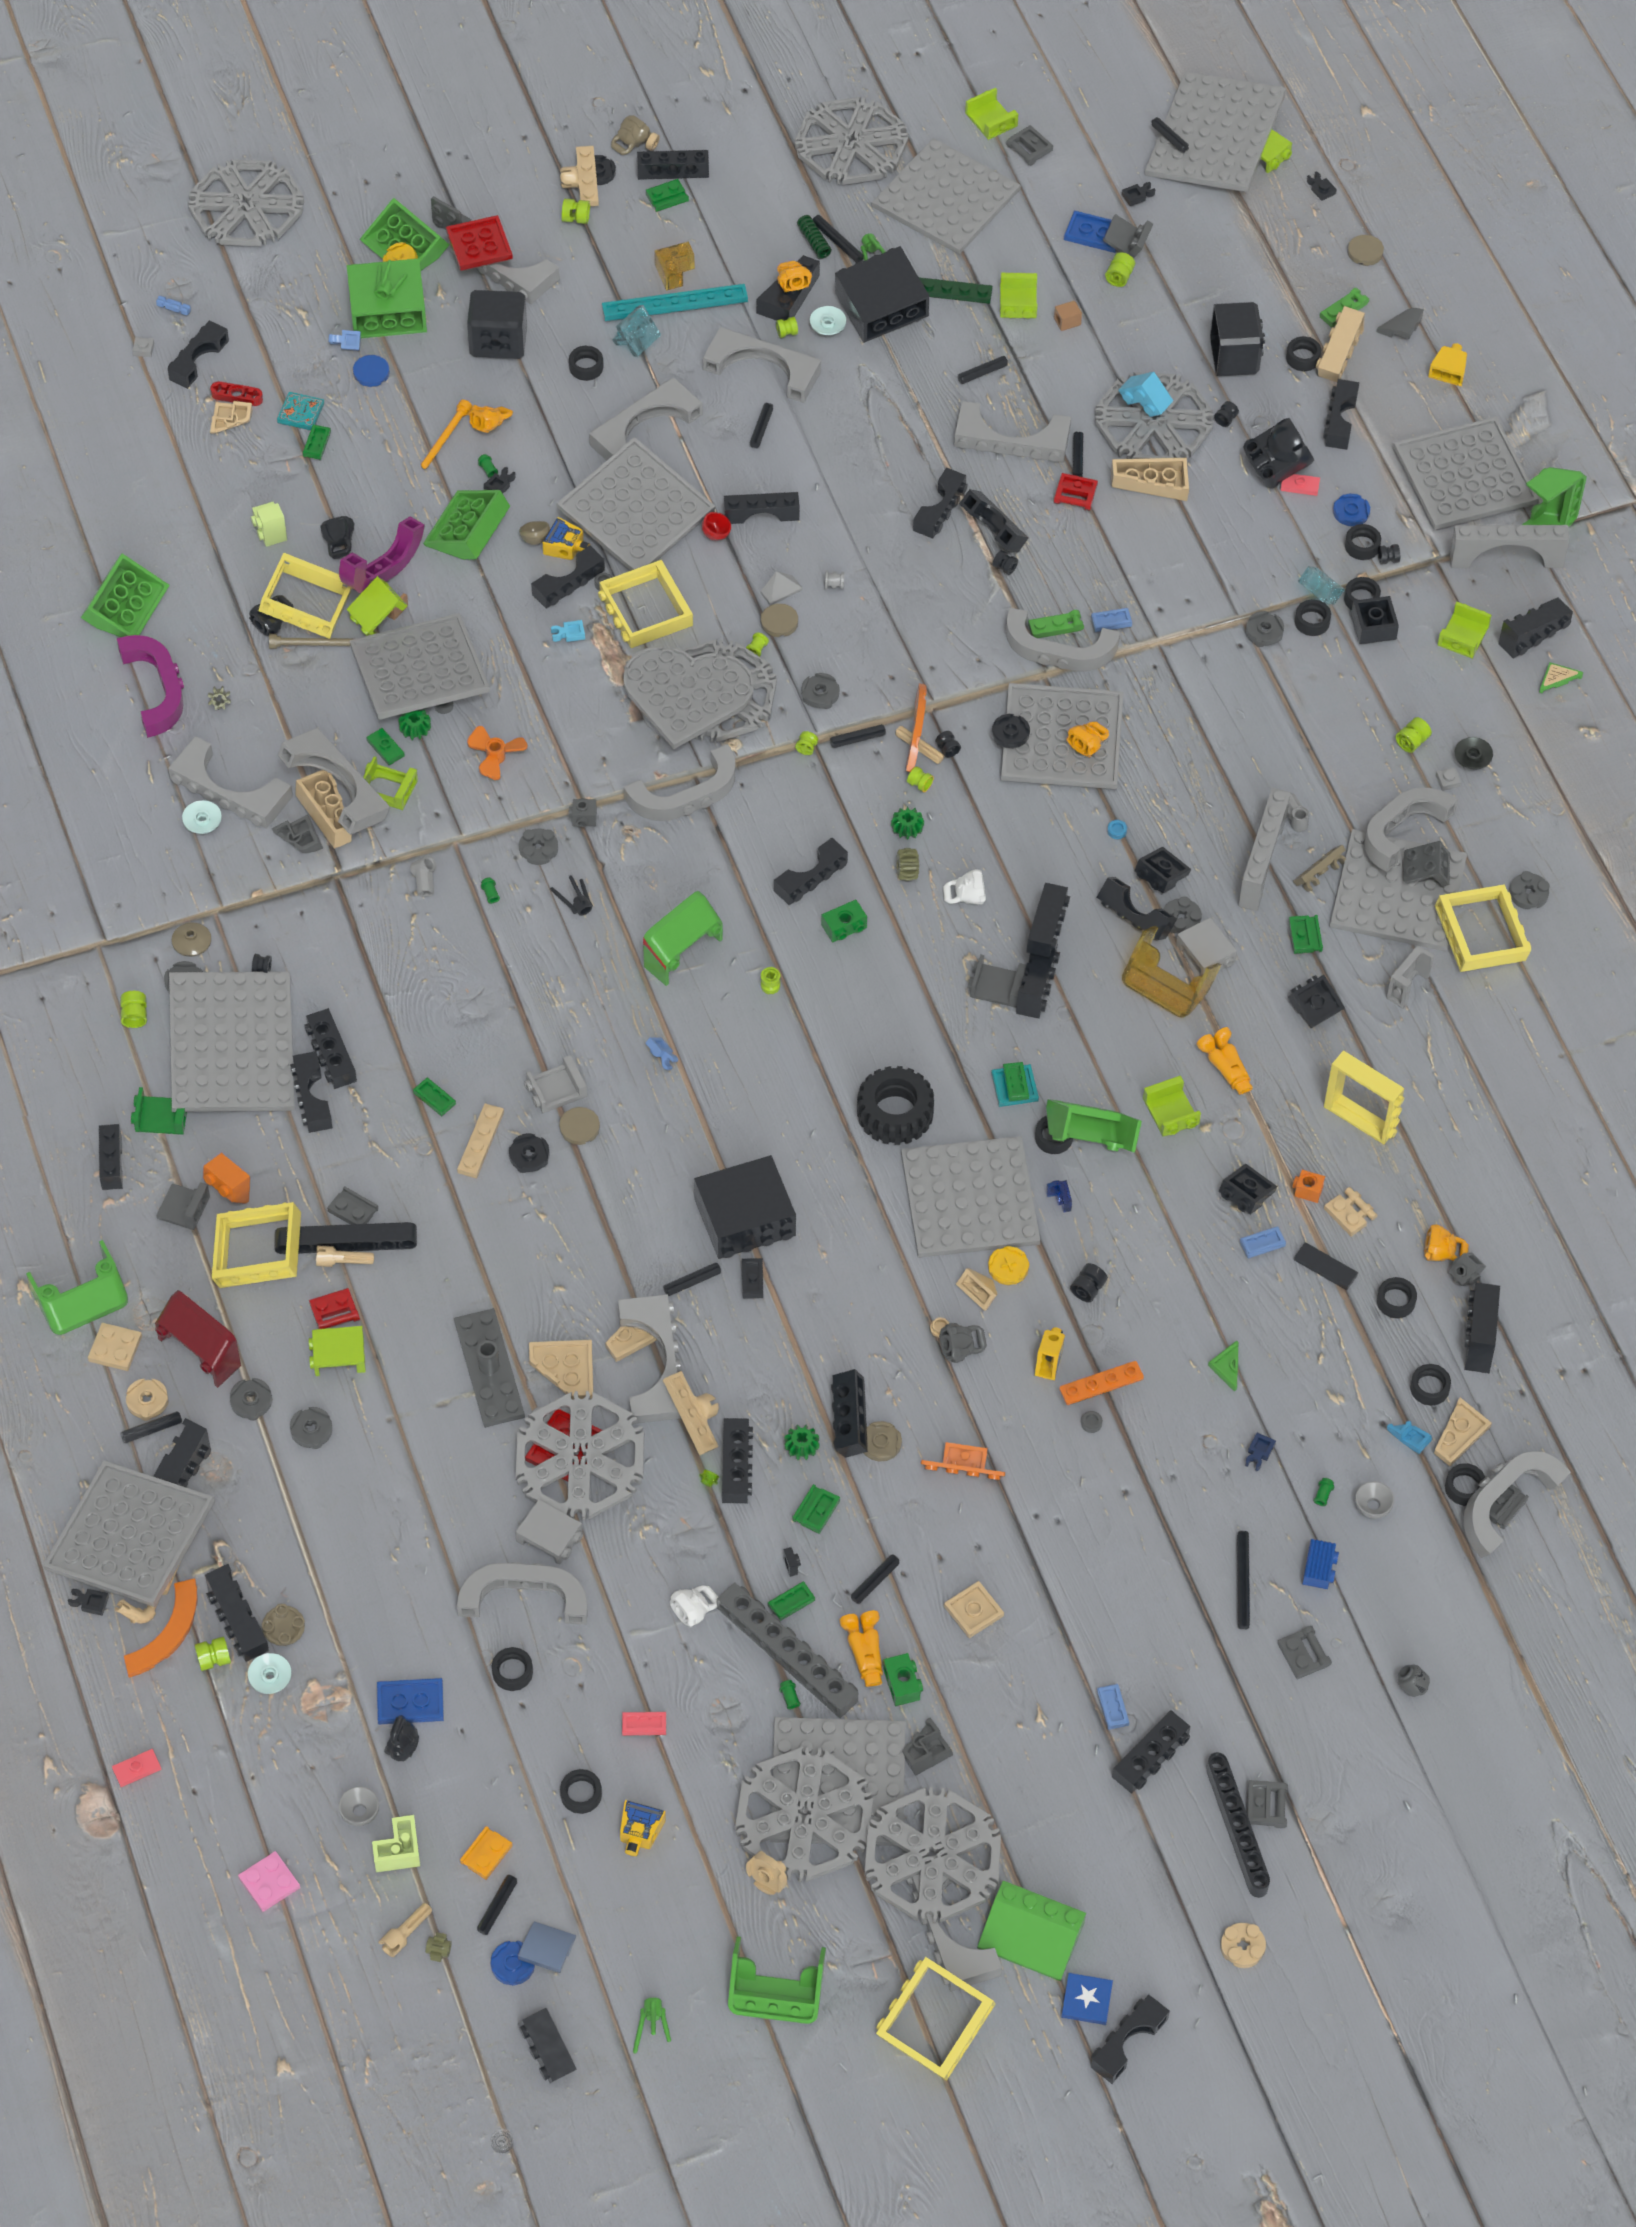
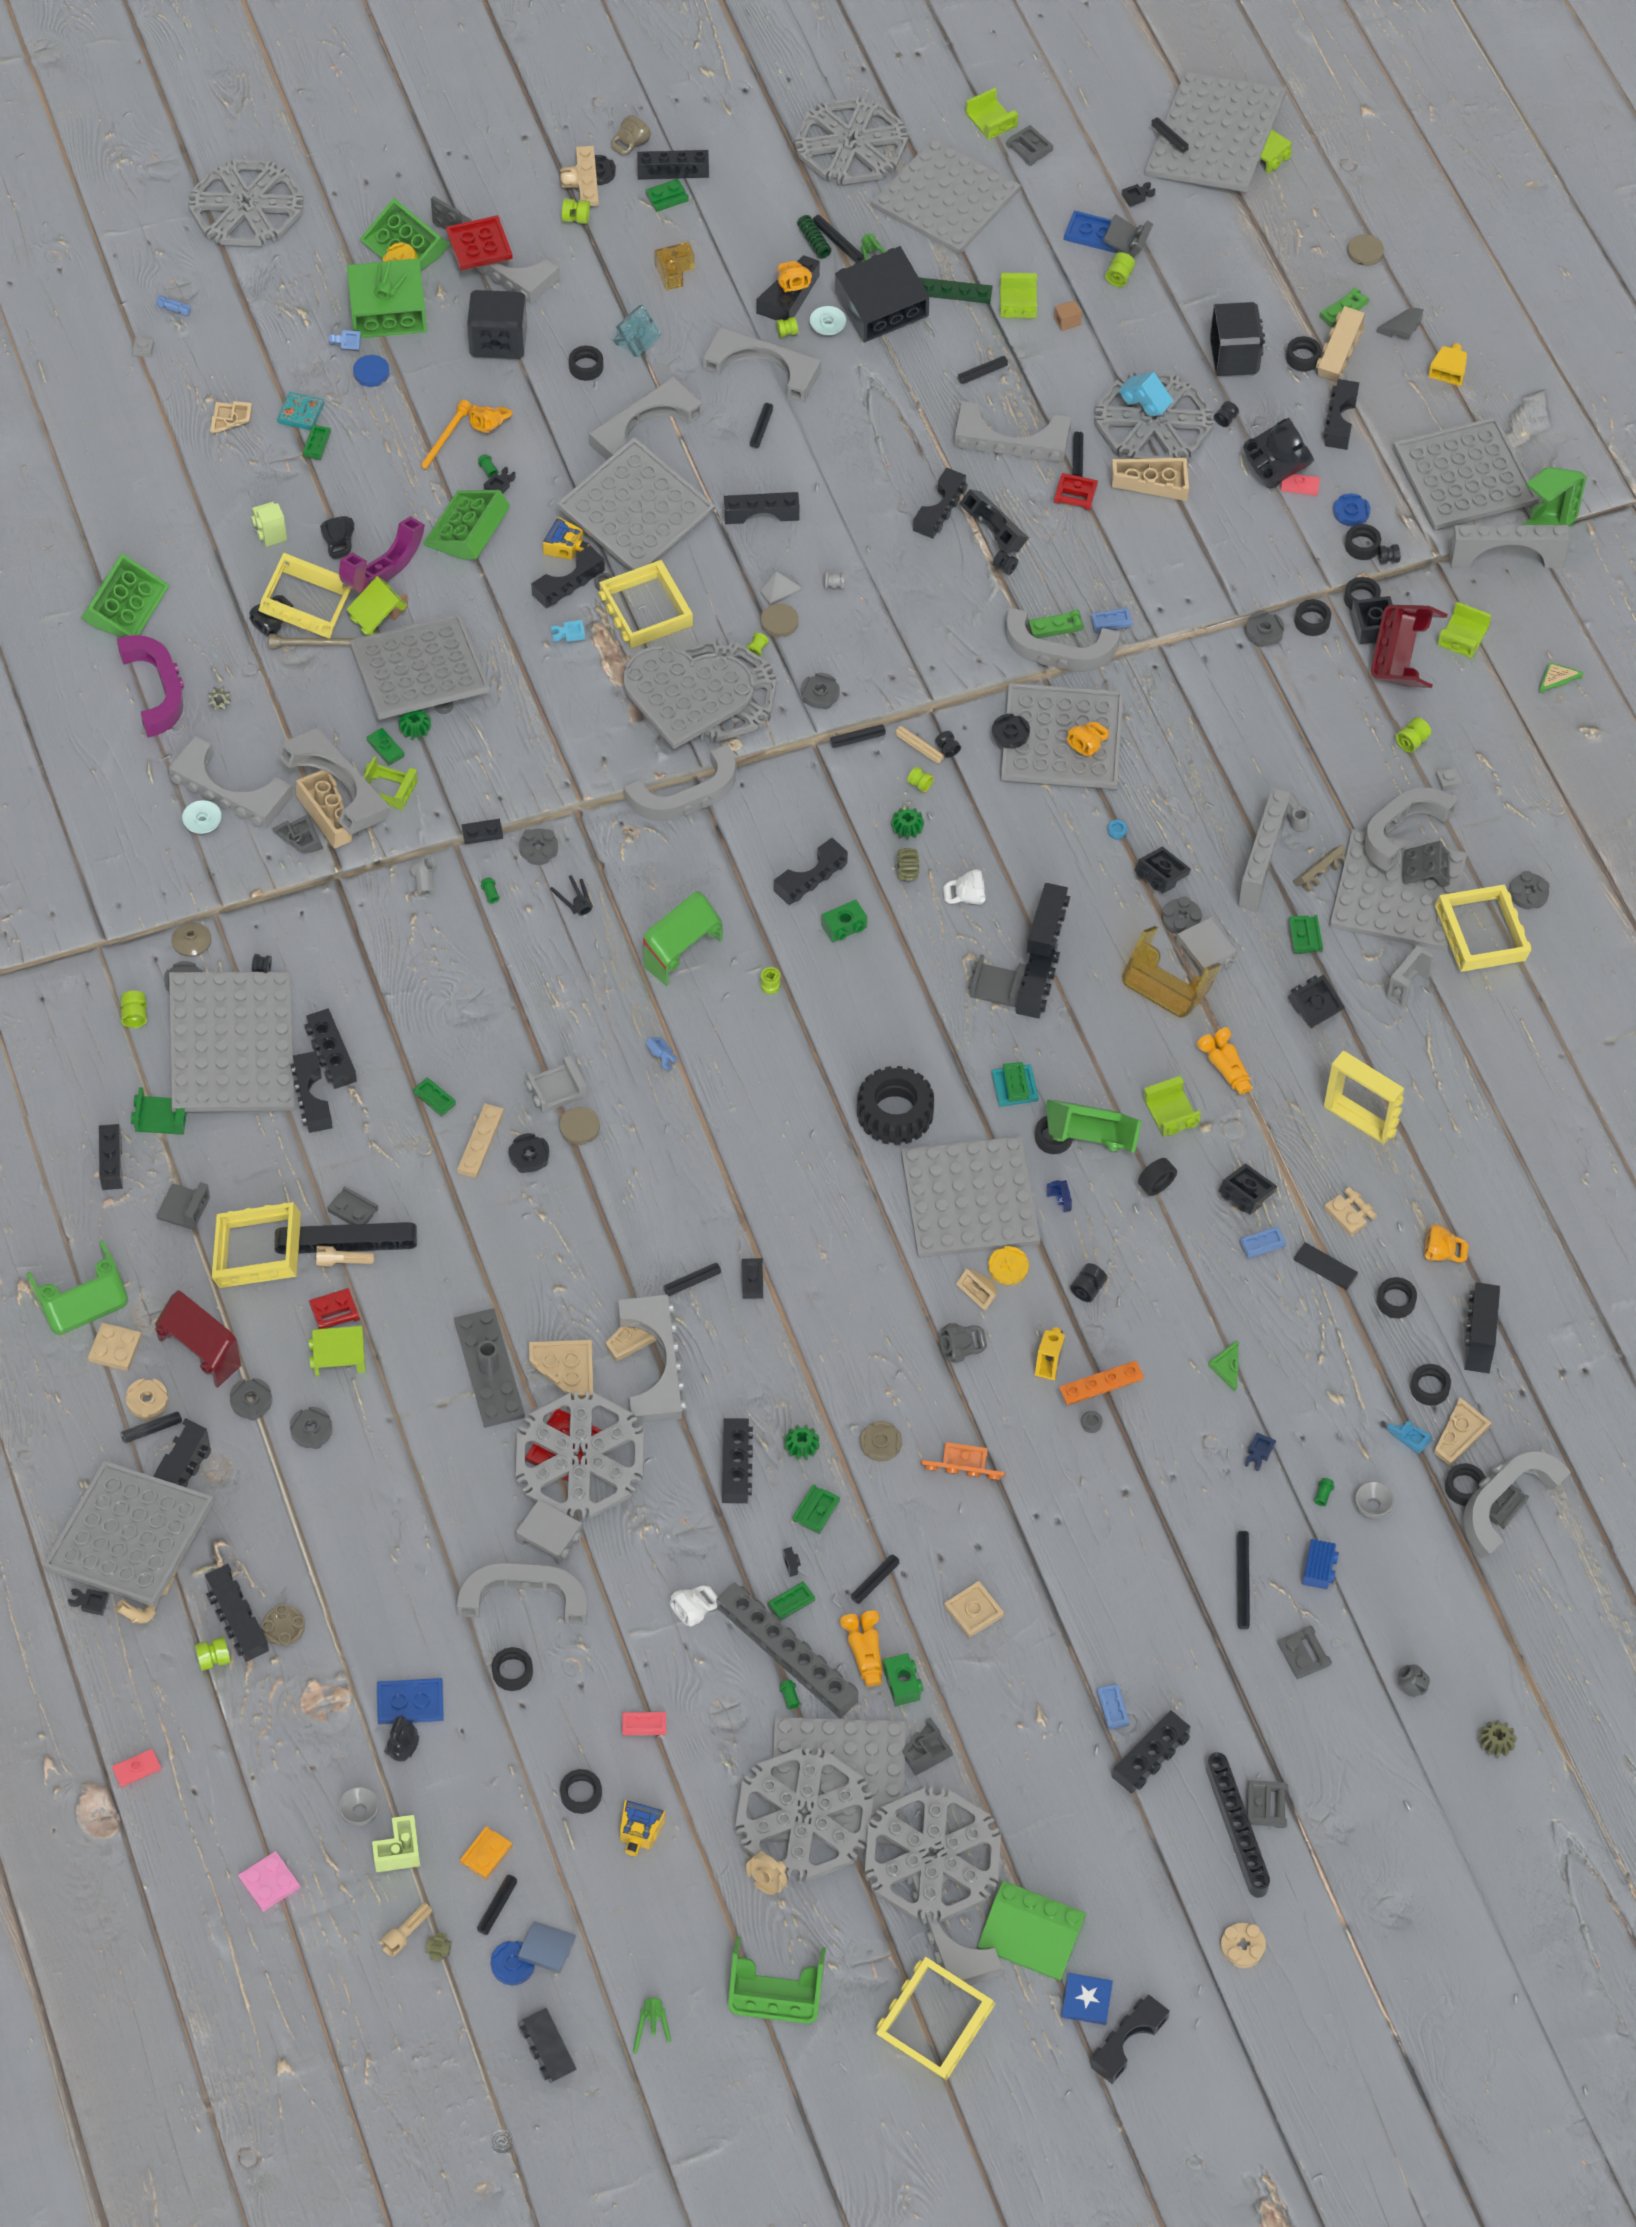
(172, 1635): orange tile -> none
(209, 339): black arch -> none
(227, 389): red beam -> none
(227, 1179): orange slope -> none
(269, 1665): light aqua dish -> none
(482, 831): none -> black plate
(495, 750): orange piece -> none
(534, 532): dark tan piece -> none
(583, 812): dark grey brick -> none
(652, 141): tan tile -> none
(677, 301): teal plate -> none
(693, 1411): tan plate -> none
(709, 1478): clear neon green plate -> none
(716, 526): red piece -> none
(745, 1207): black brick -> none
(806, 743): lime wheel -> none
(849, 1413): black brick -> none
(920, 704): orange tile -> none
(936, 1326): tan plate -> none
(1116, 895): black arch -> none
(1157, 1176): none -> black tyre
(1309, 1193): orange brick -> none
(1321, 585): clear light blue brick -> none
(1322, 188): black plate -> none
(1397, 641): none -> dark red windscreen
(1466, 1269): dark grey brick -> none
(1473, 747): pearl dark grey dish -> none
(1505, 1738): none -> olive gear
(1534, 627): black wedge -> none

